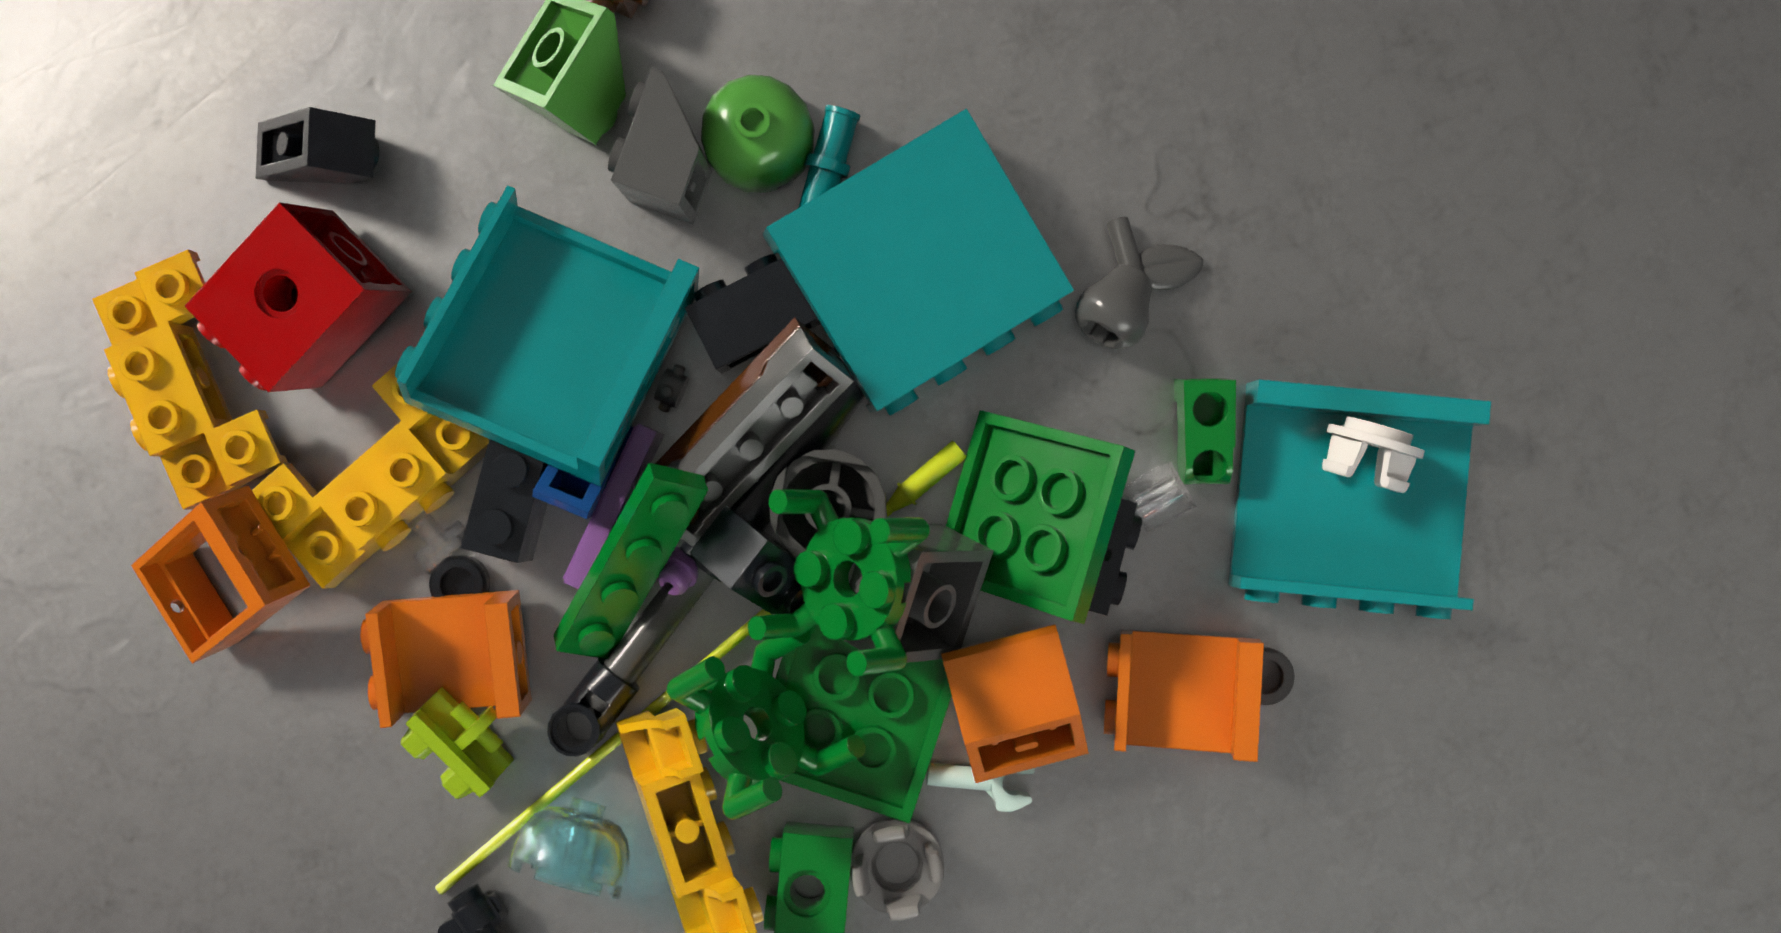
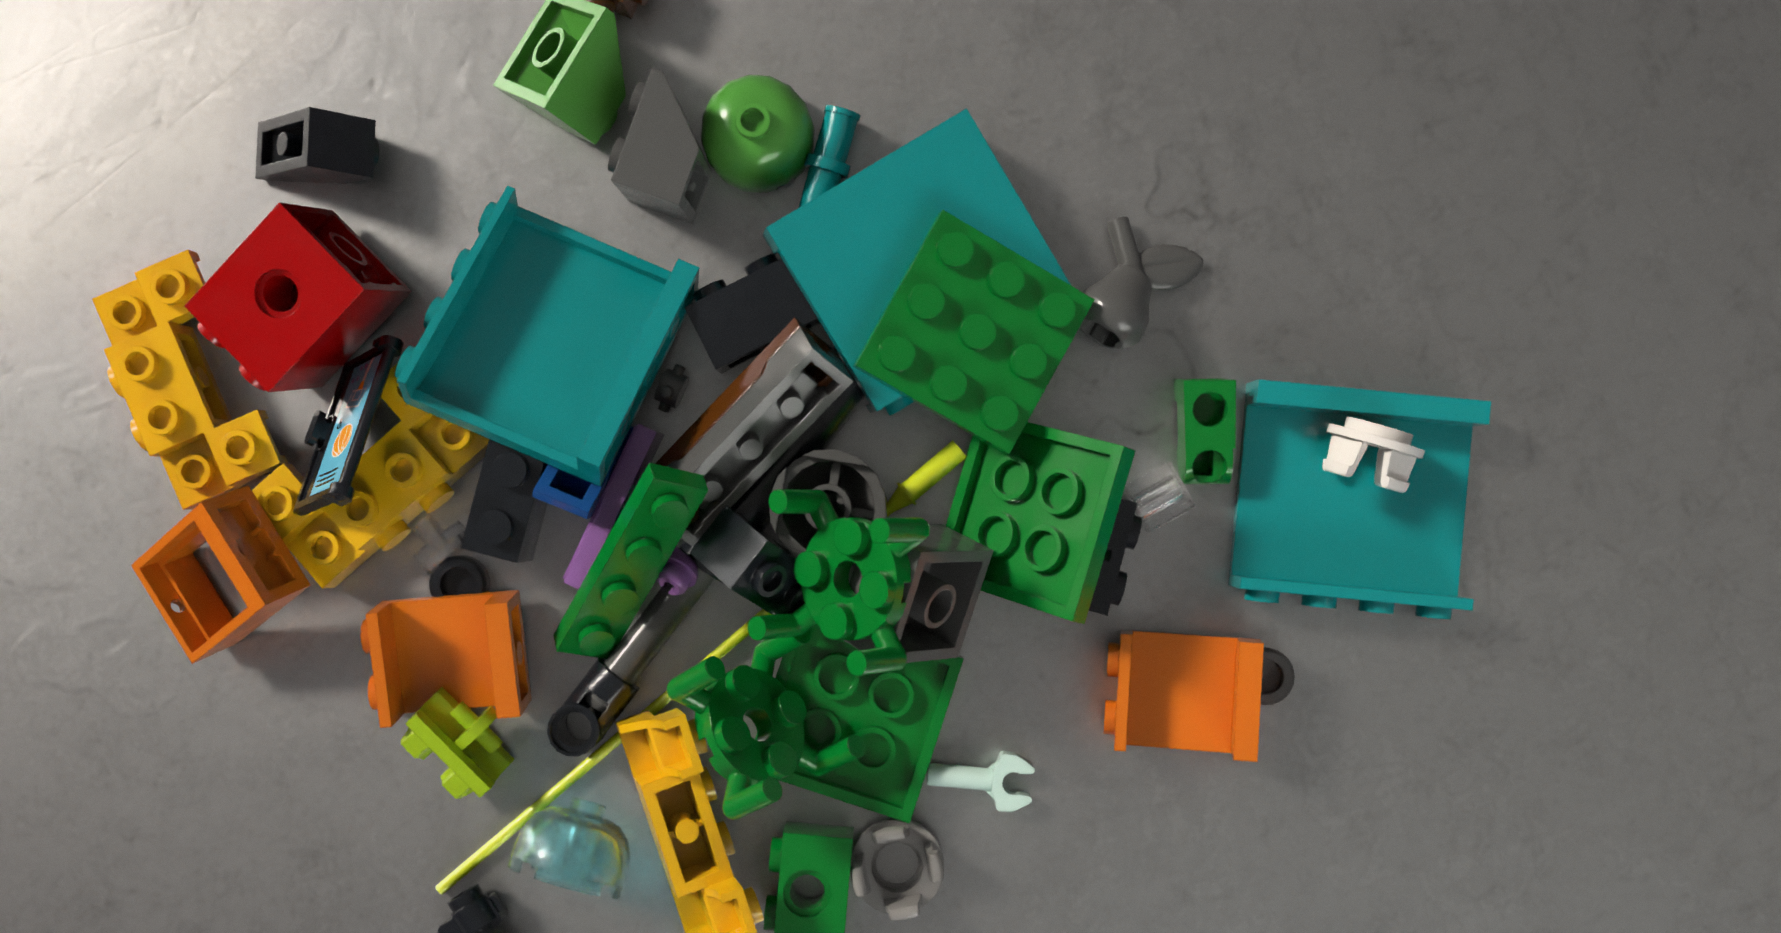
(345, 429): none -> black door
(974, 332): none -> green plate
(1015, 703): orange slope -> none

